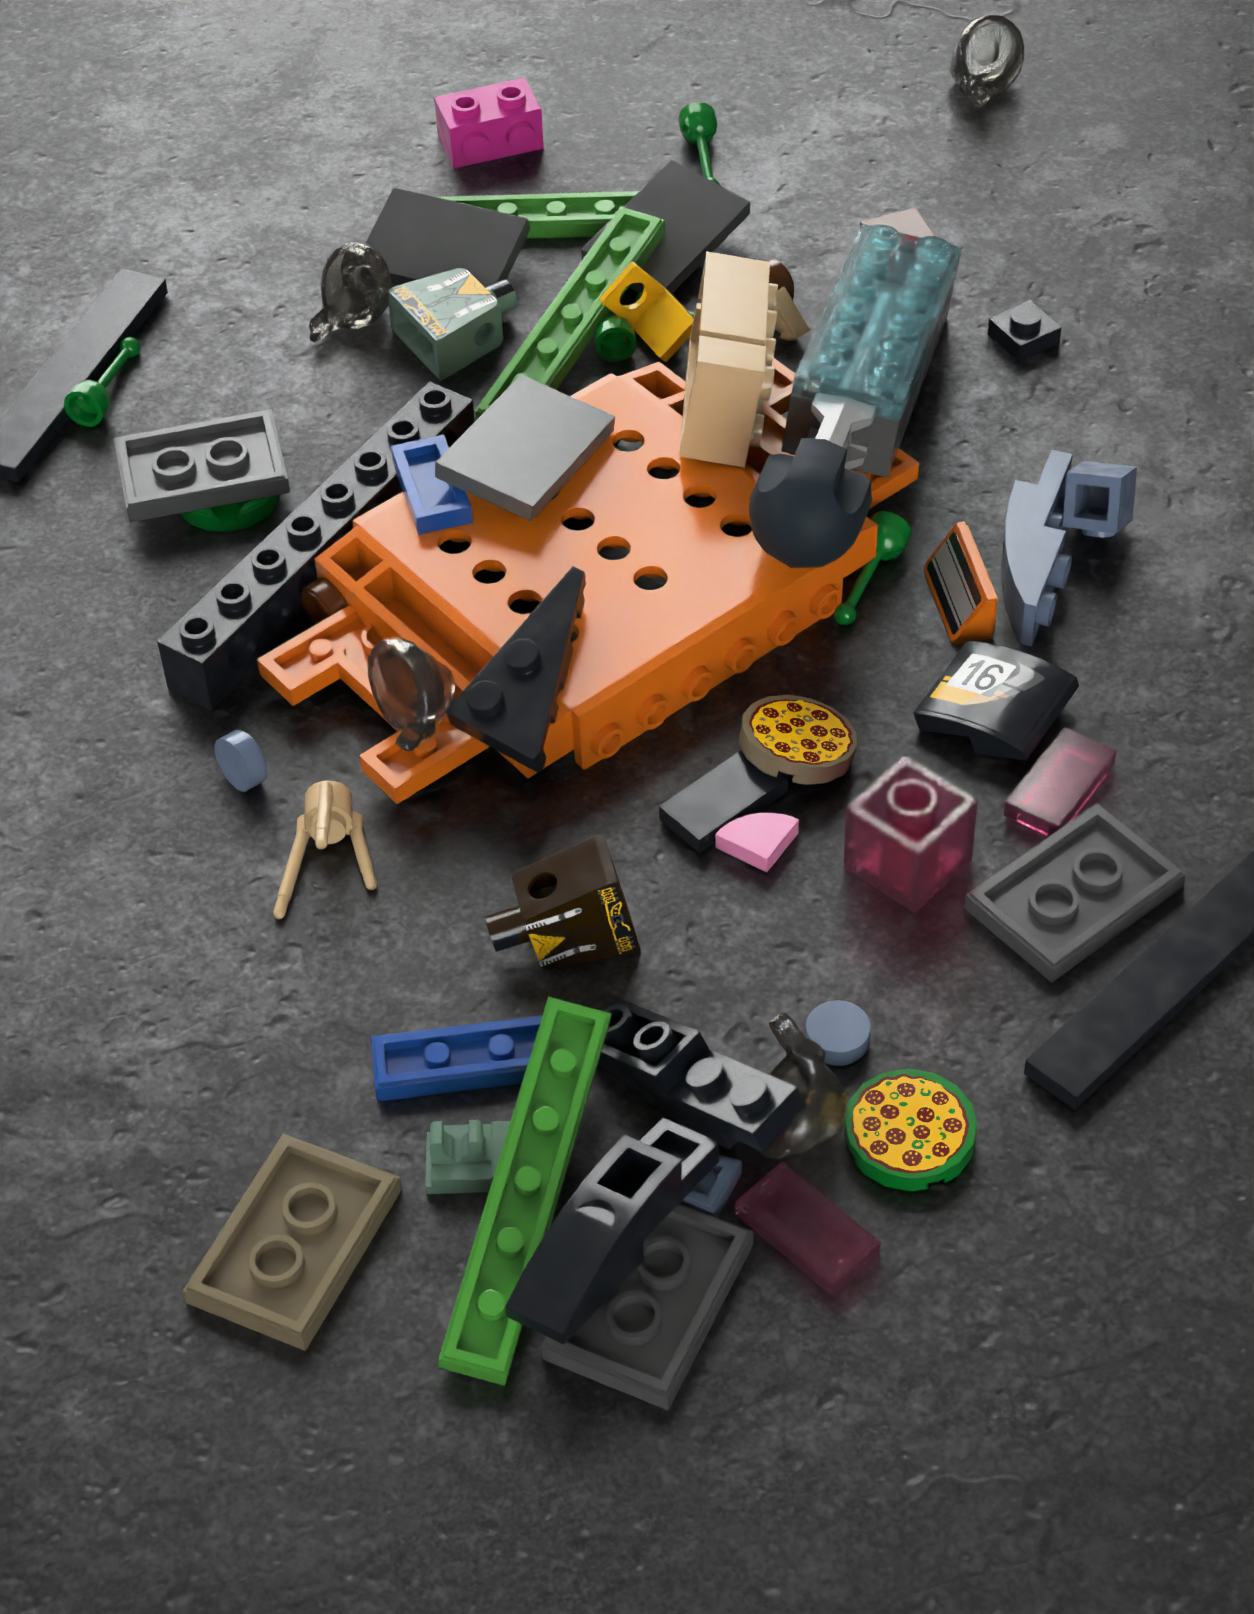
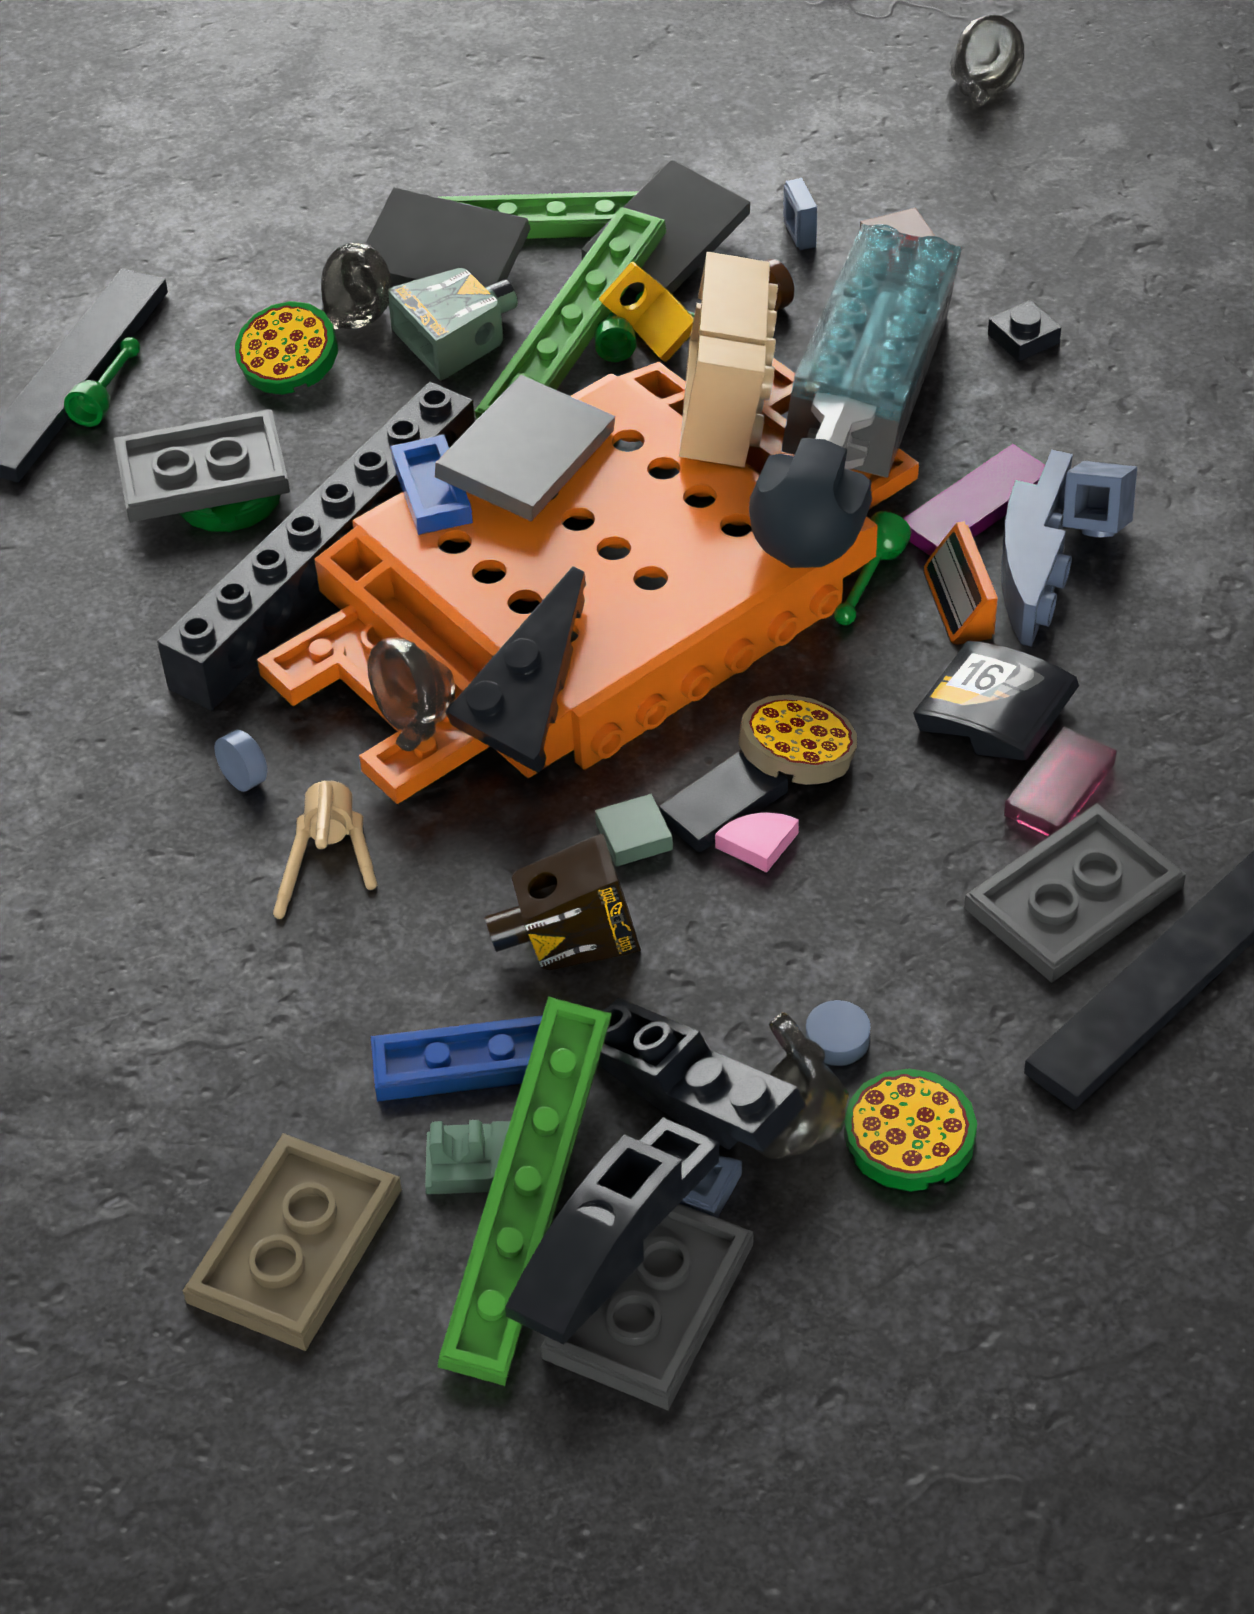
(286, 347): none -> tile
(321, 600): reddish brown tile -> none
(489, 122): dark pink brick -> none
(634, 829): none -> sand green tile
(698, 127): green hinge -> none
(788, 320): tan tile -> none
(800, 214): none -> sand blue tile
(807, 1228): clear pink tile -> none
(909, 833): clear pink head -> none
(977, 498): none -> tile

